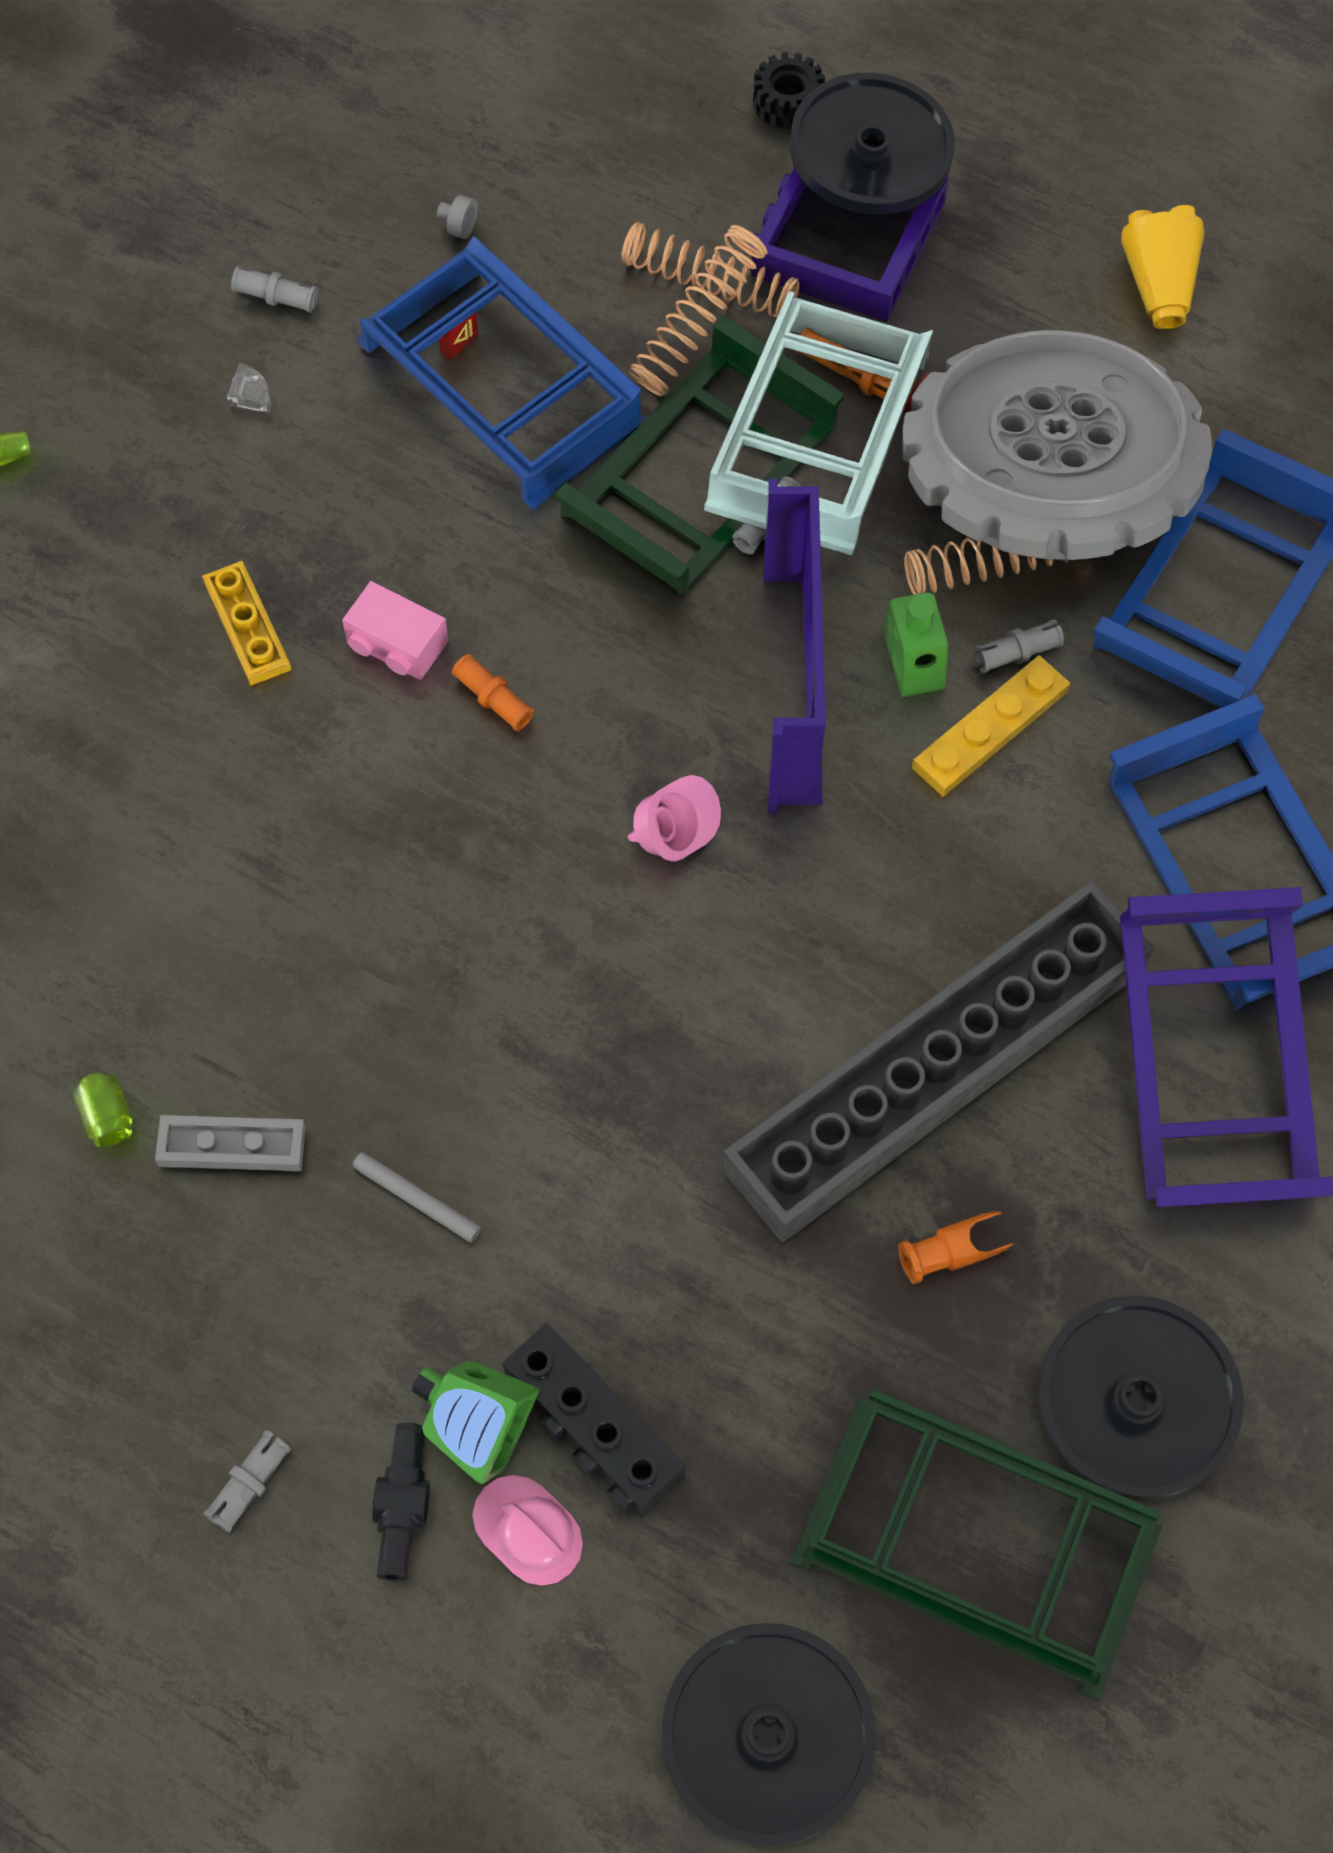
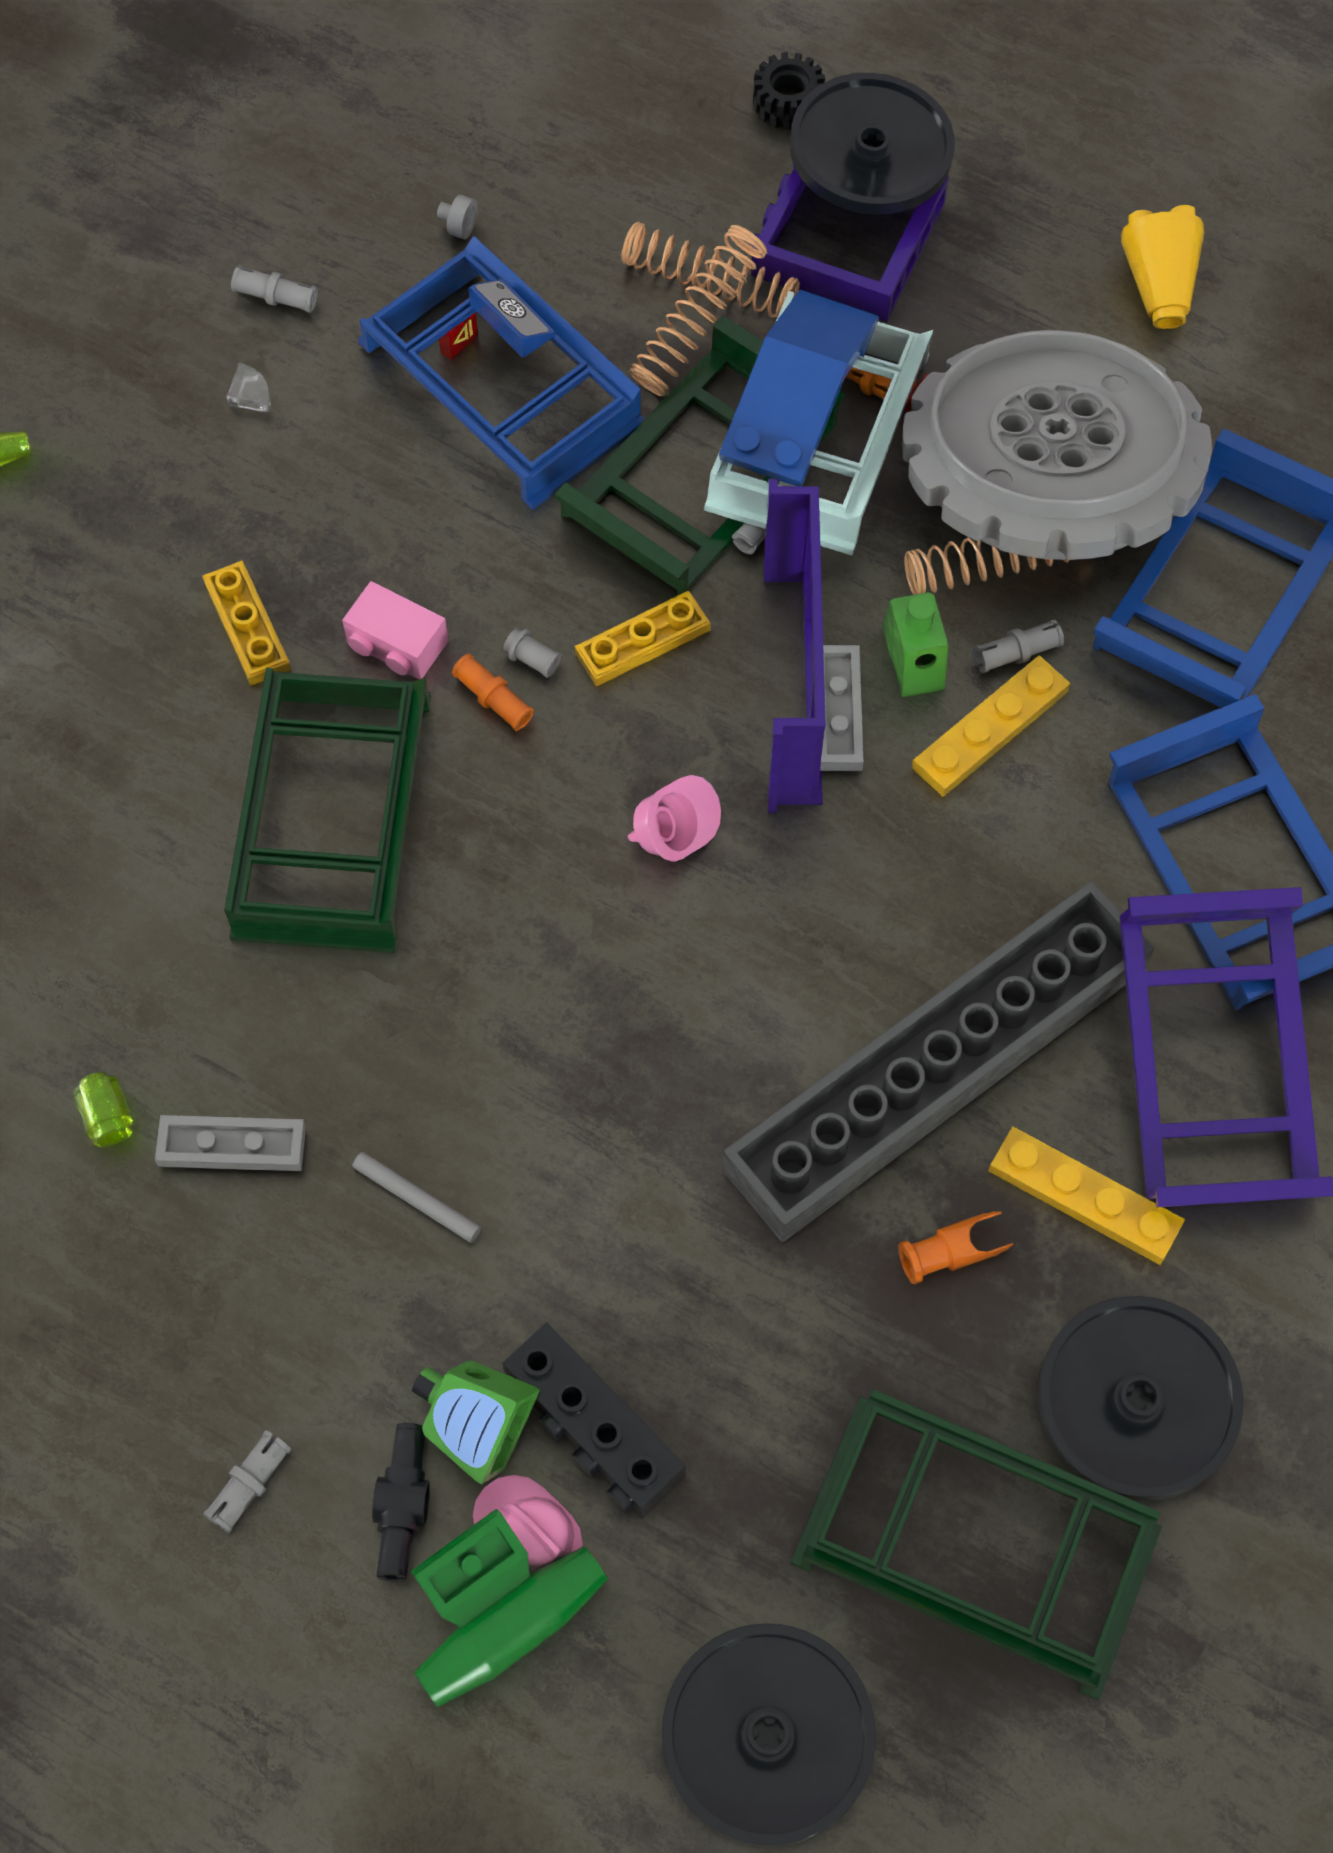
(319, 925): none -> dark green piece
(497, 1603): none -> green plate
(510, 316): none -> slope
(532, 652): none -> light grey pin
(623, 647): none -> yellow tile
(796, 386): none -> blue windscreen
(843, 709): none -> light grey plate
(1086, 1195): none -> yellow plate

